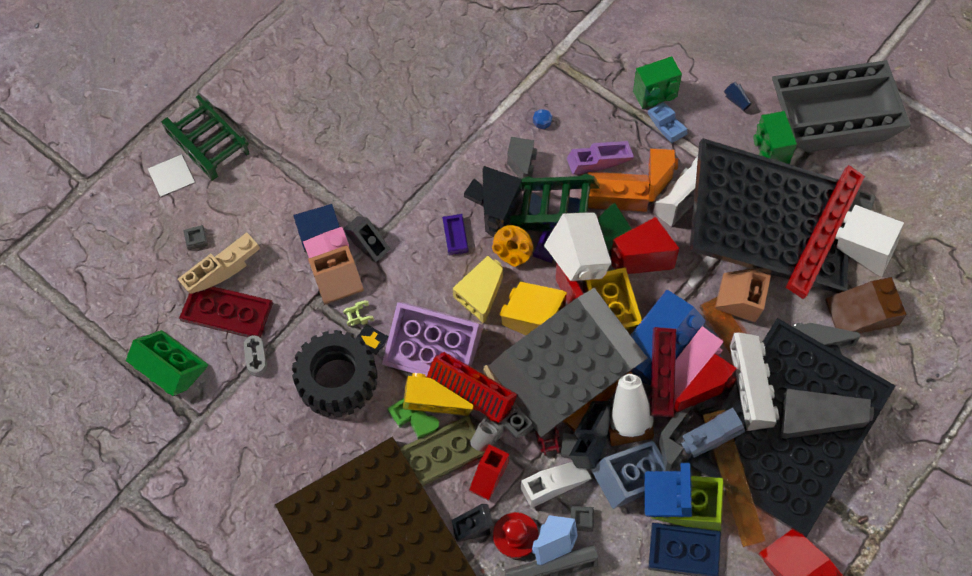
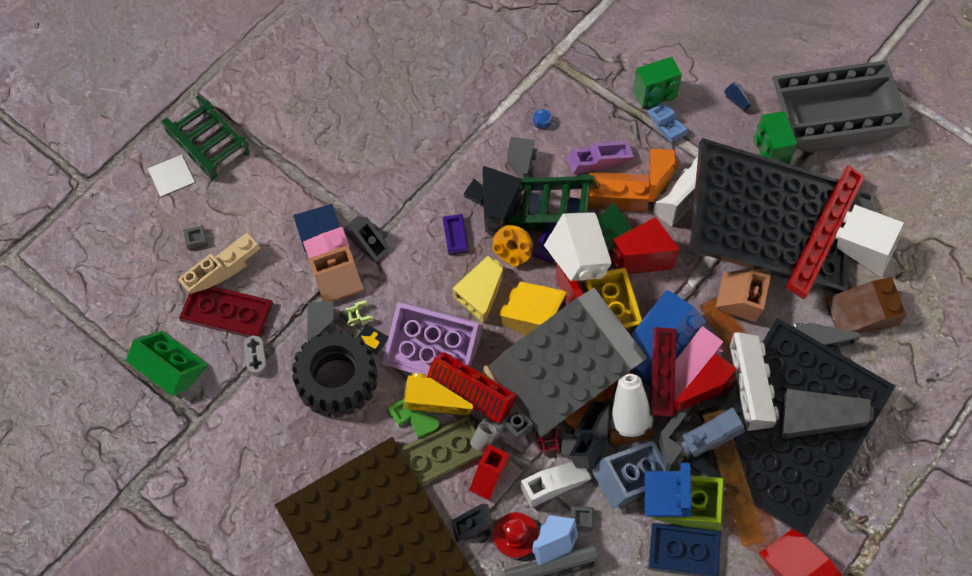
(321, 318): none -> dark grey slope

